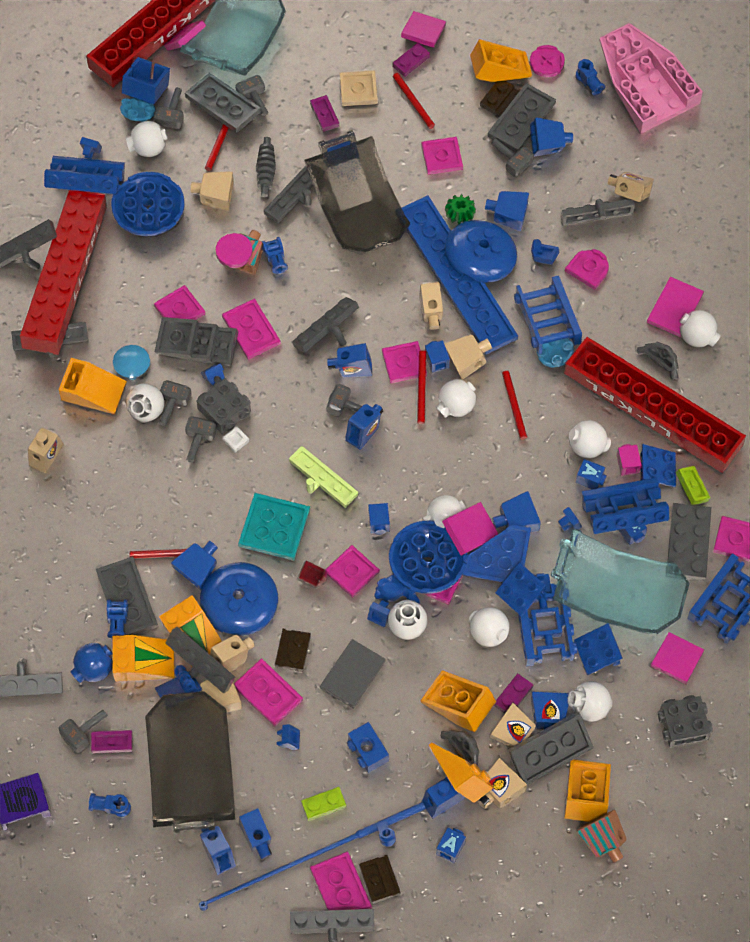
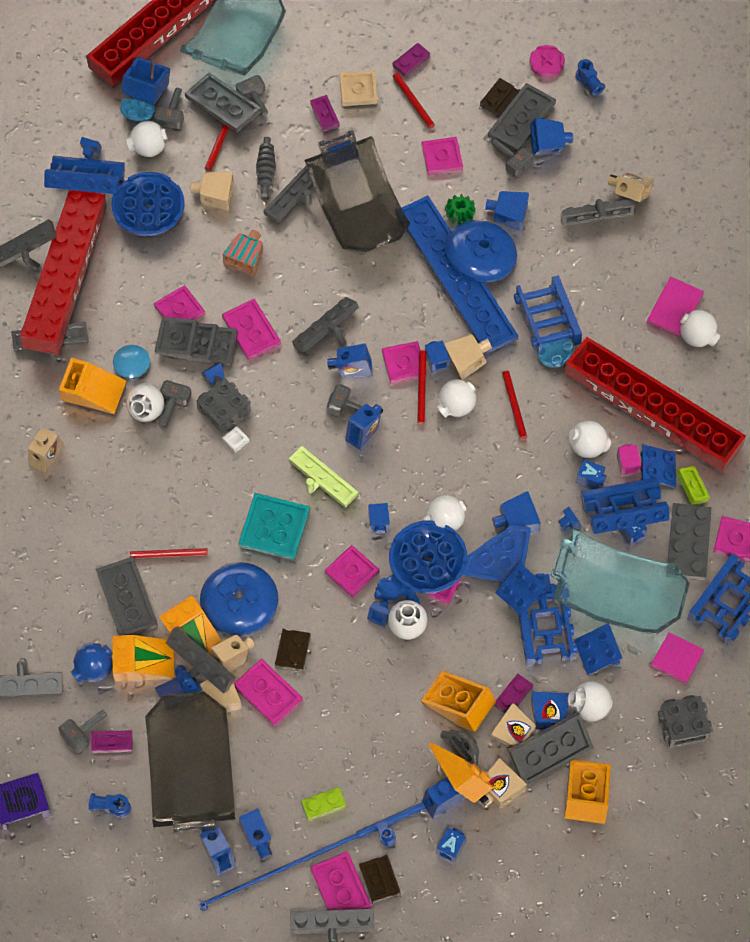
(117, 615): blue connector -> none
(185, 35): dark pink tile -> none
(196, 563): blue torso -> none
(199, 429): dark grey piece -> none
(234, 250): dark pink tile -> none
(275, 254): blue connector -> none
(290, 737): blue tile -> none
(312, 575): dark red plate -> none
(352, 673): dark grey tile -> none
(365, 736): blue brick -> none
(423, 29): dark pink tile -> none
(431, 304): tan torso -> none
(470, 528): dark pink tile -> none
(489, 626): white brick -> none
(498, 62): light orange slope -> none
(544, 253): blue plate -> none
(589, 267): dark pink tile -> none
(604, 835): nougat torso -> none
(648, 77): bright pink wedge -> none
(662, 355): dark grey piece -> none

